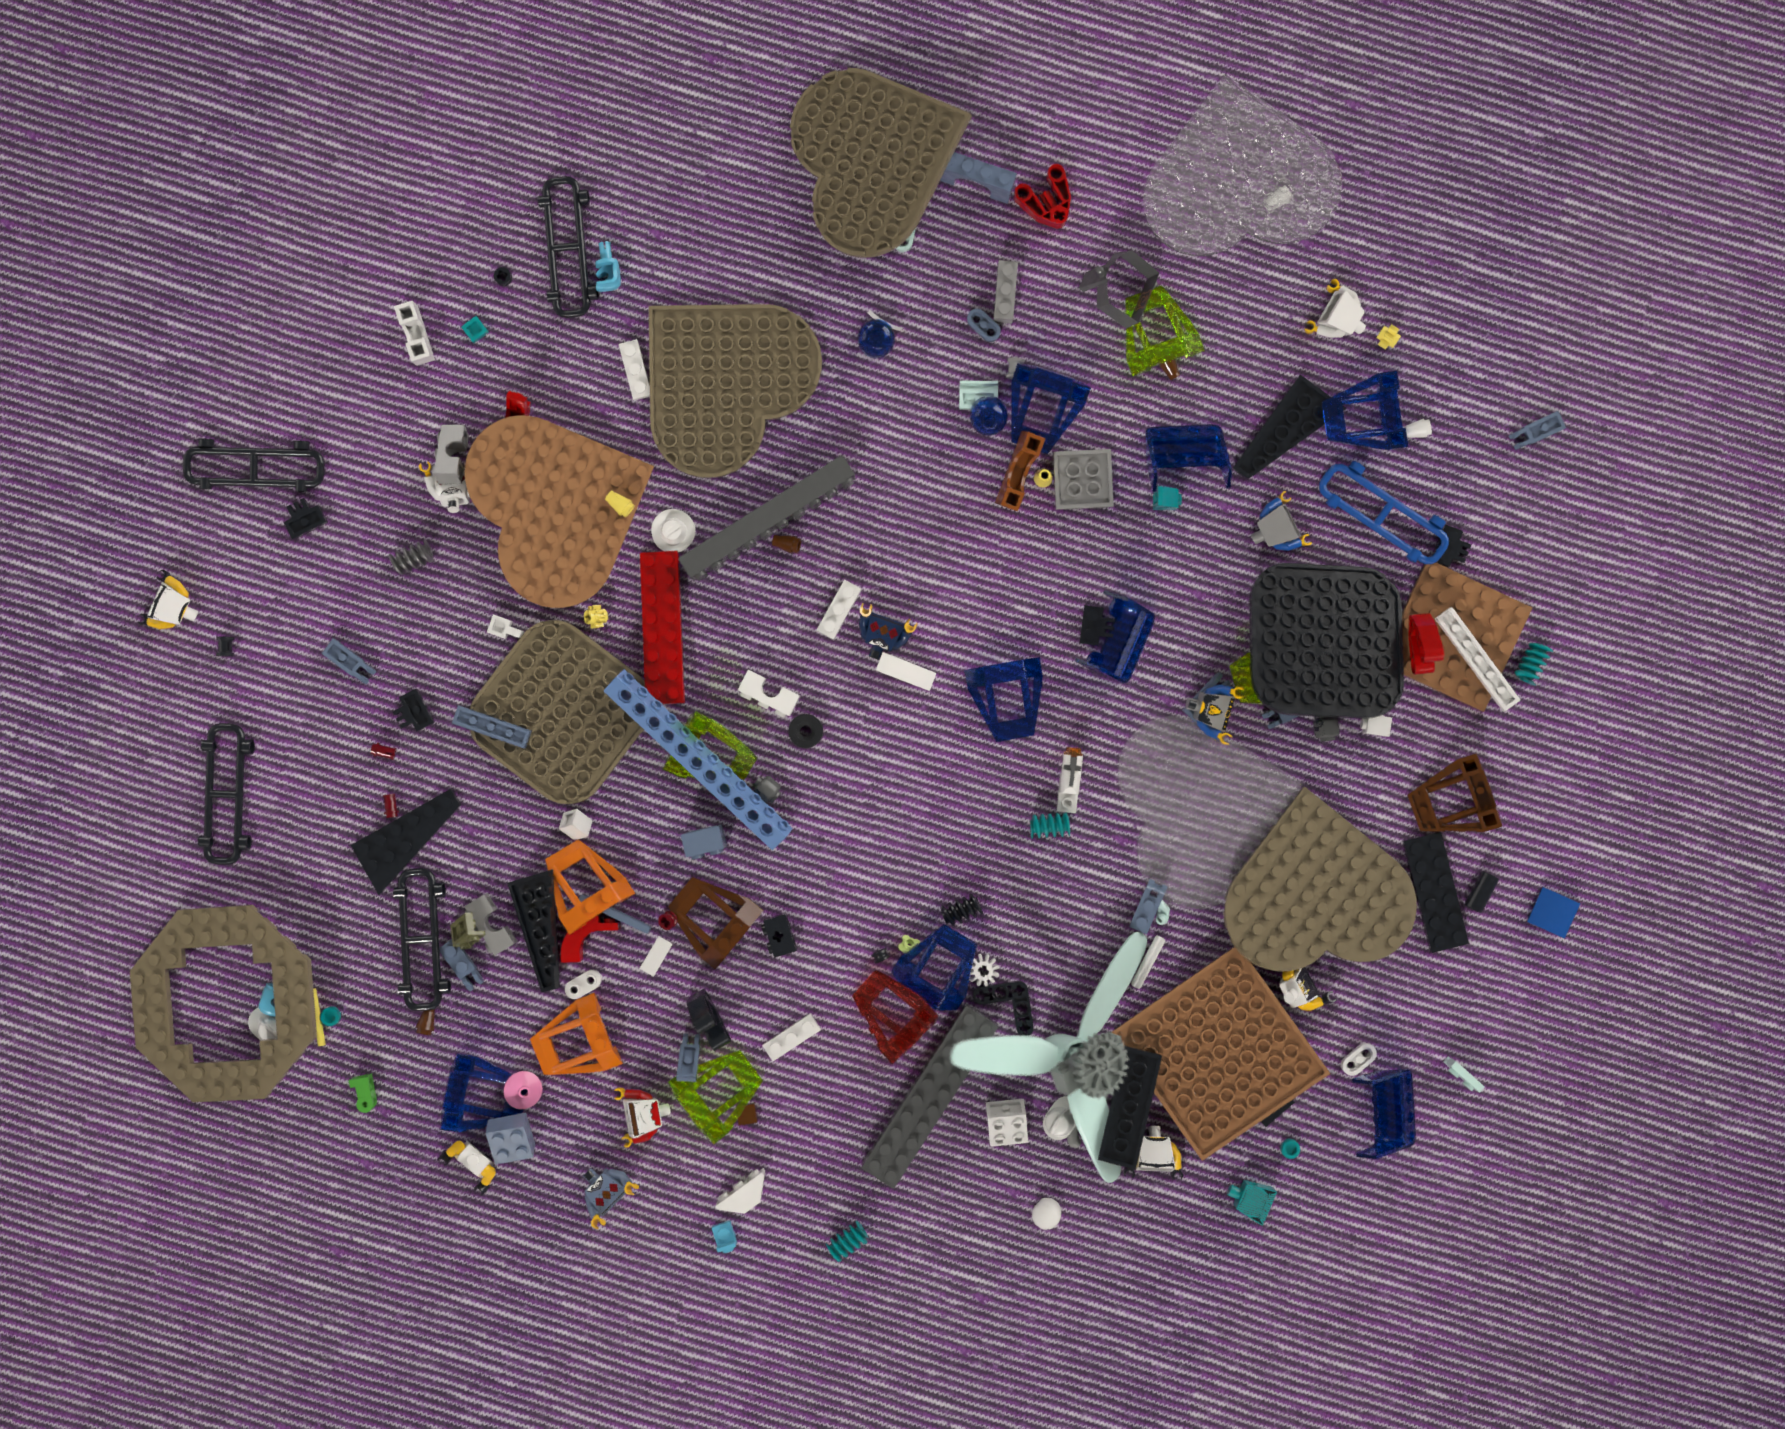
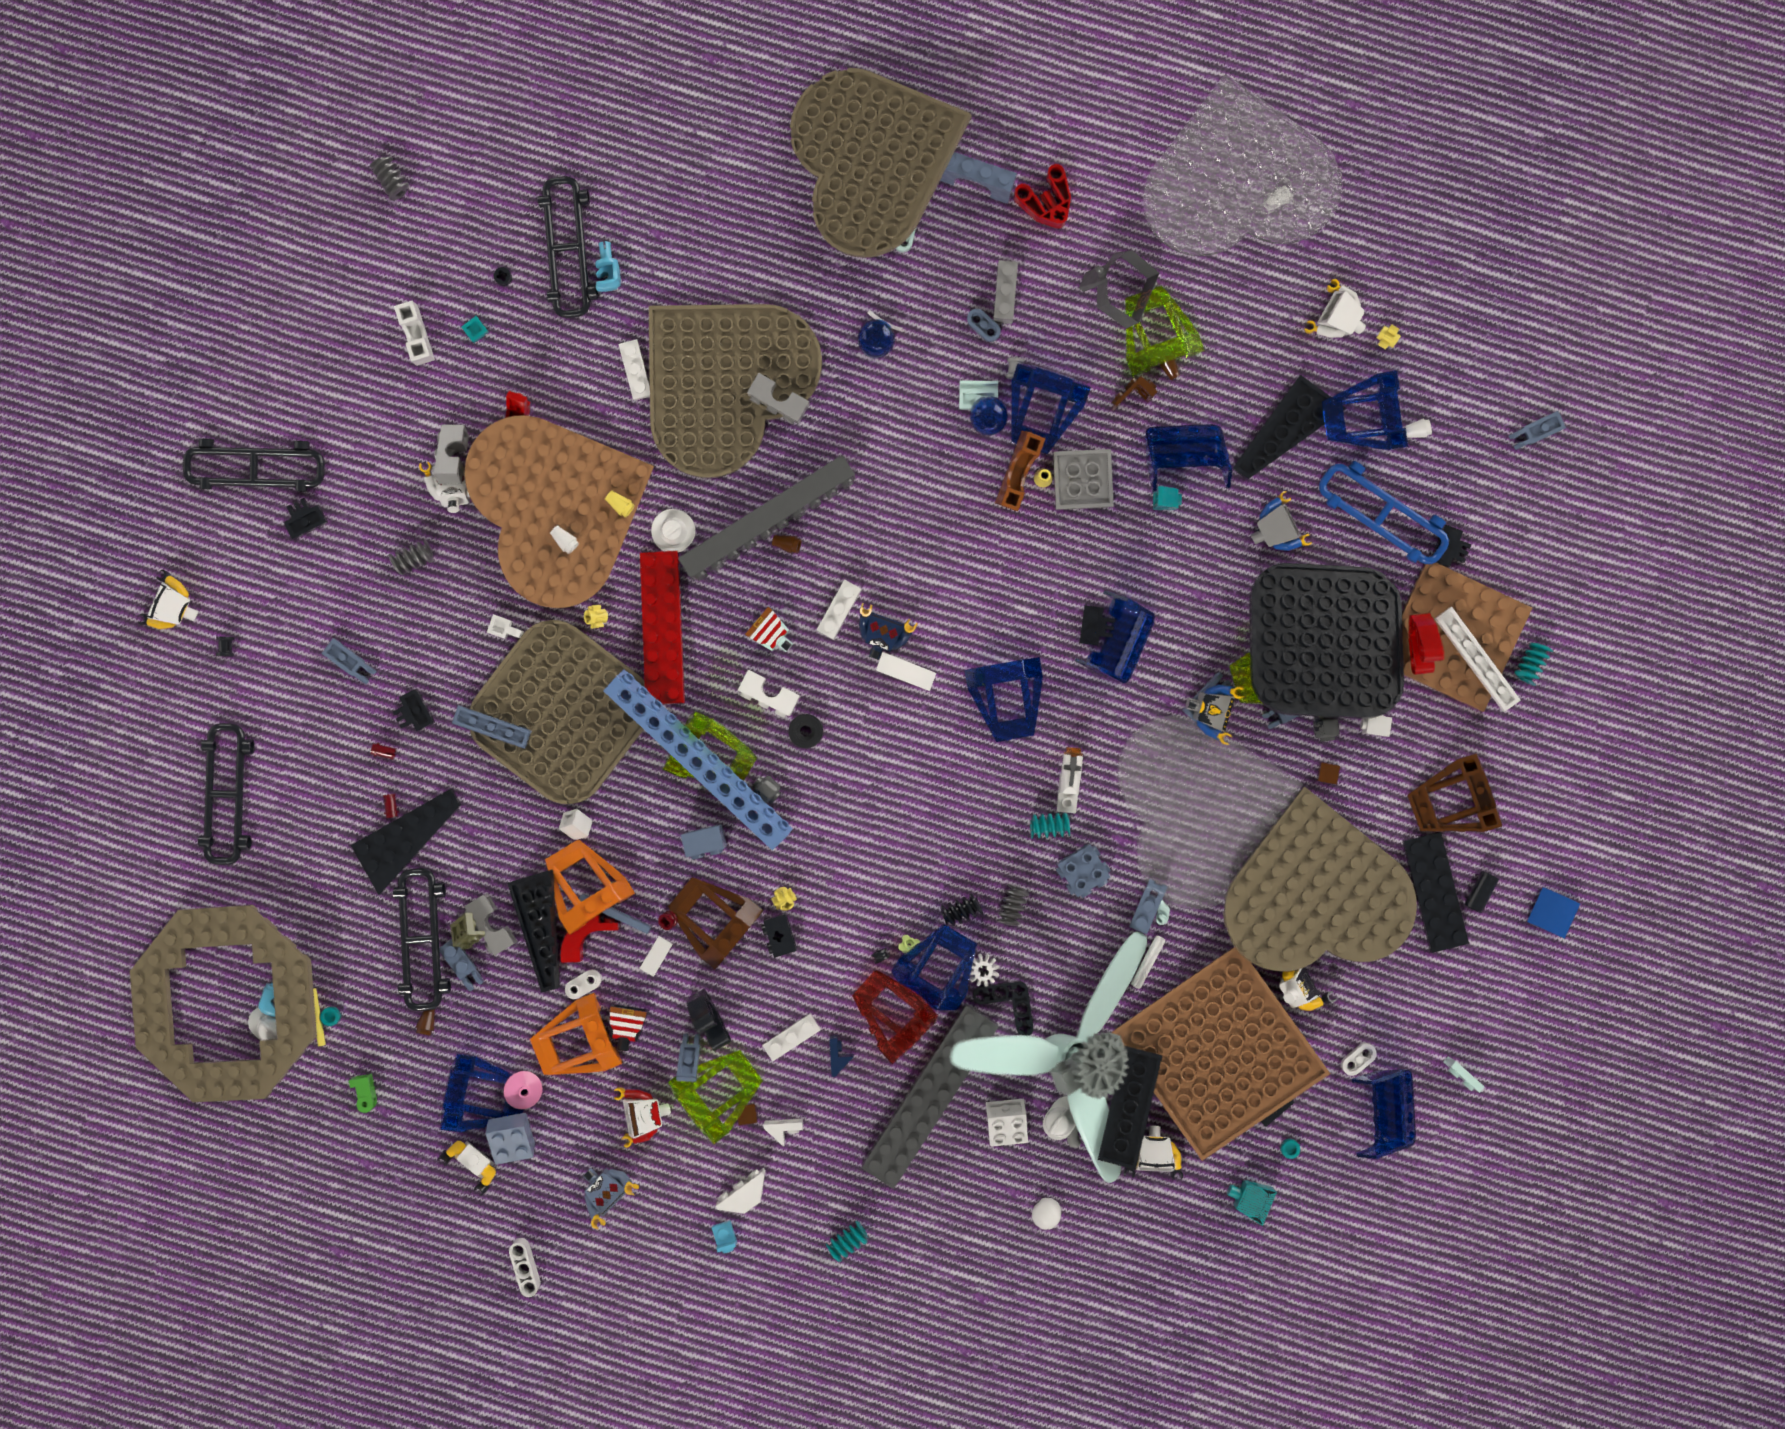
(389, 177): none -> flat silver piece
(524, 1276): none -> white beam
(564, 539): none -> white cone
(626, 1024): none -> torso
(770, 631): none -> torso
(778, 1127): none -> white slope
(784, 898): none -> light yellow gear
(792, 408): none -> light grey arch
(838, 1061): none -> dark blue slope
(1013, 905): none -> flat silver piece
(1083, 870): none -> sand blue brick
(1143, 387): none -> reddish brown bracket
(1328, 773): none -> reddish brown tile

